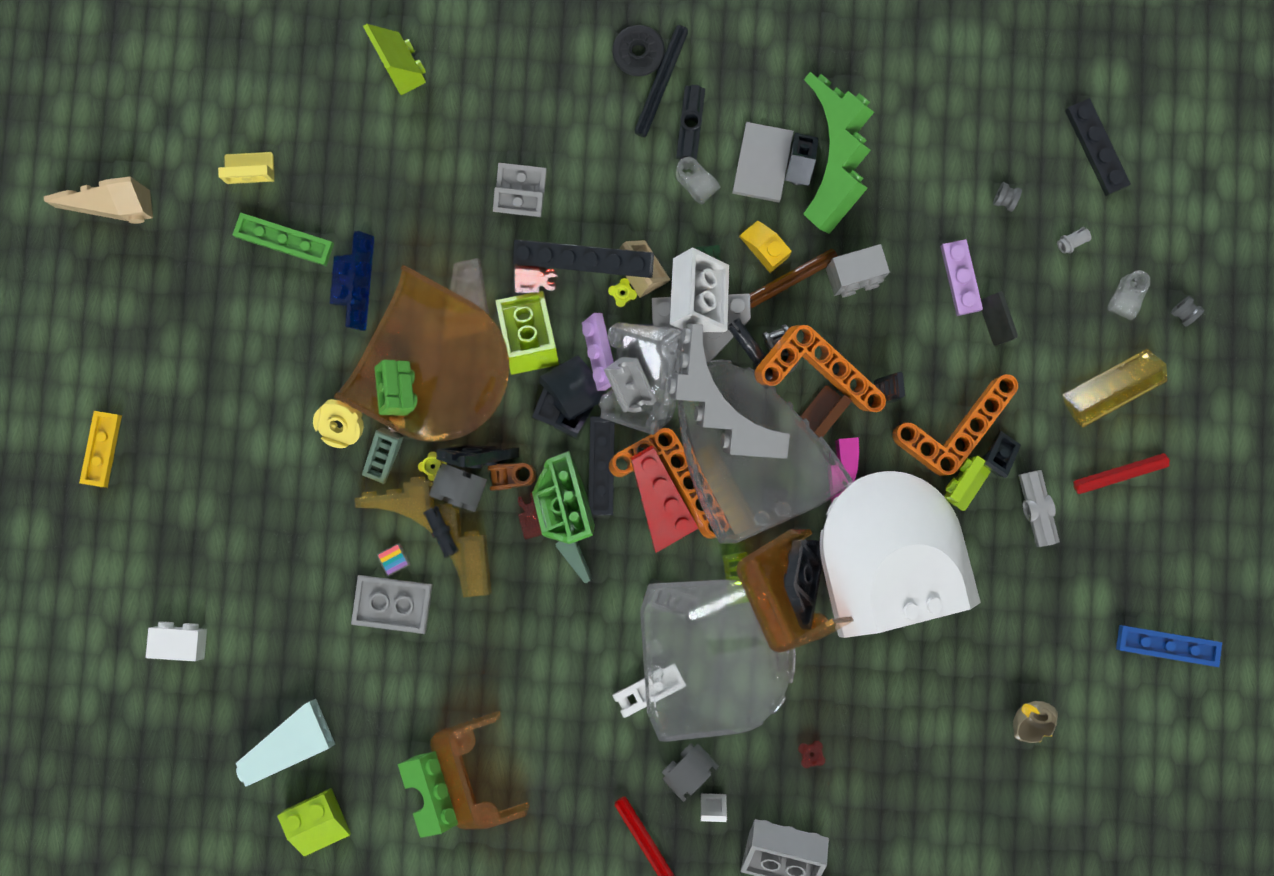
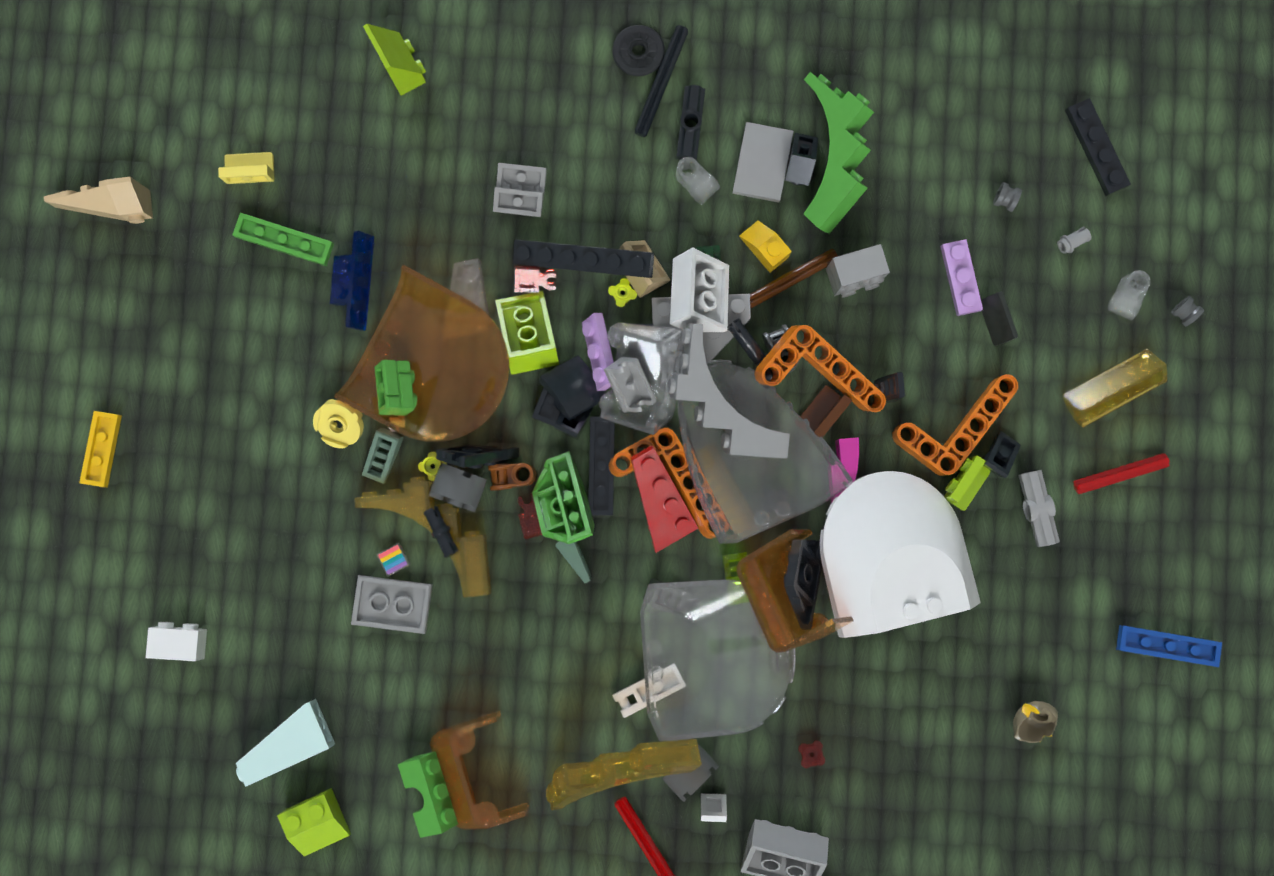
(609, 770): none -> clear yellow arch

